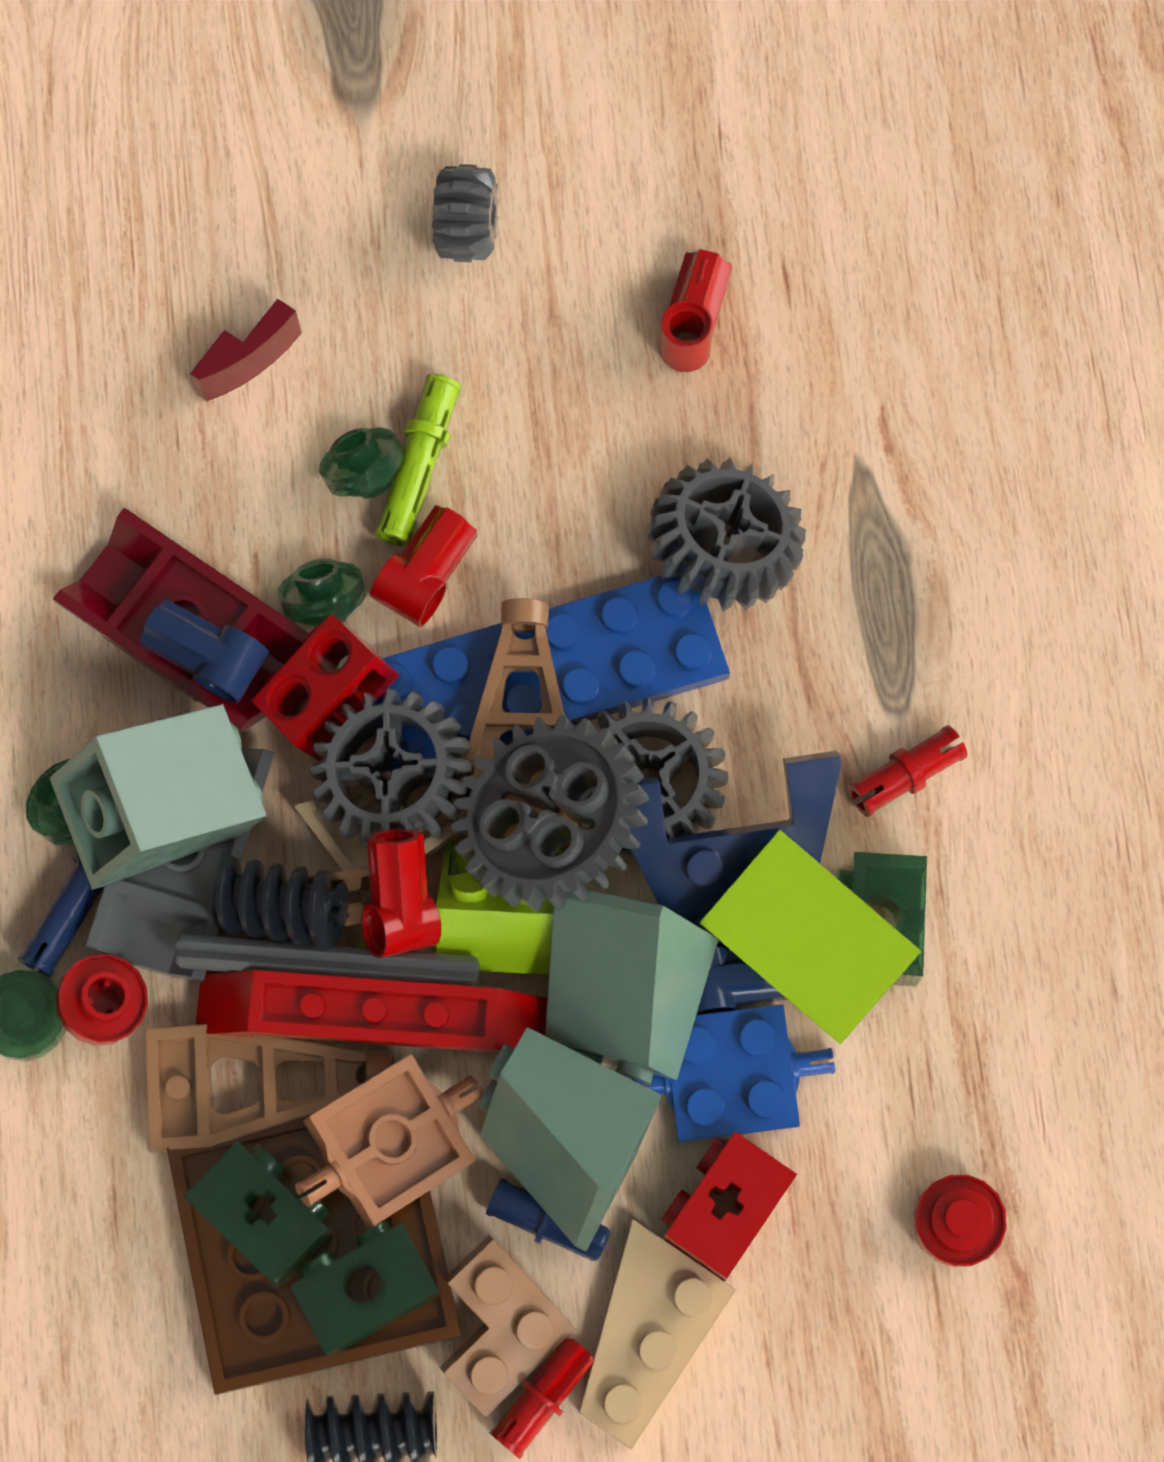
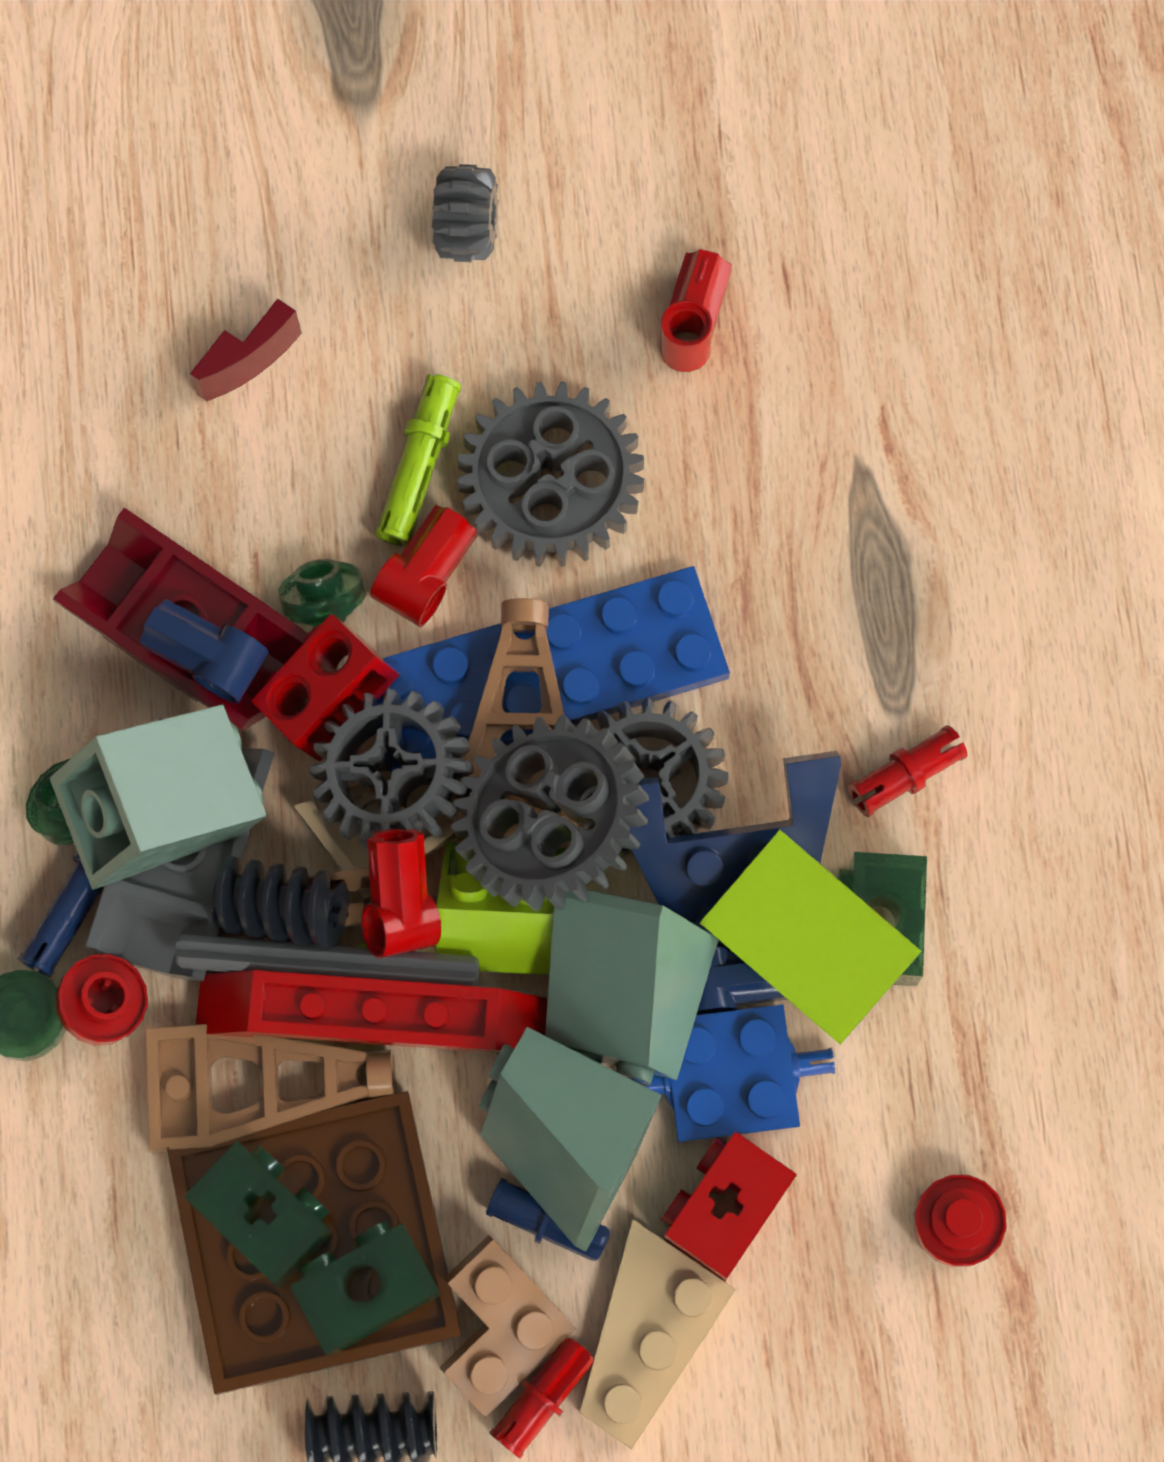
(362, 462): clear green plate -> none
(389, 1141): nougat plate -> none
(584, 510): none -> dark grey gear
(690, 534): dark grey gear -> none

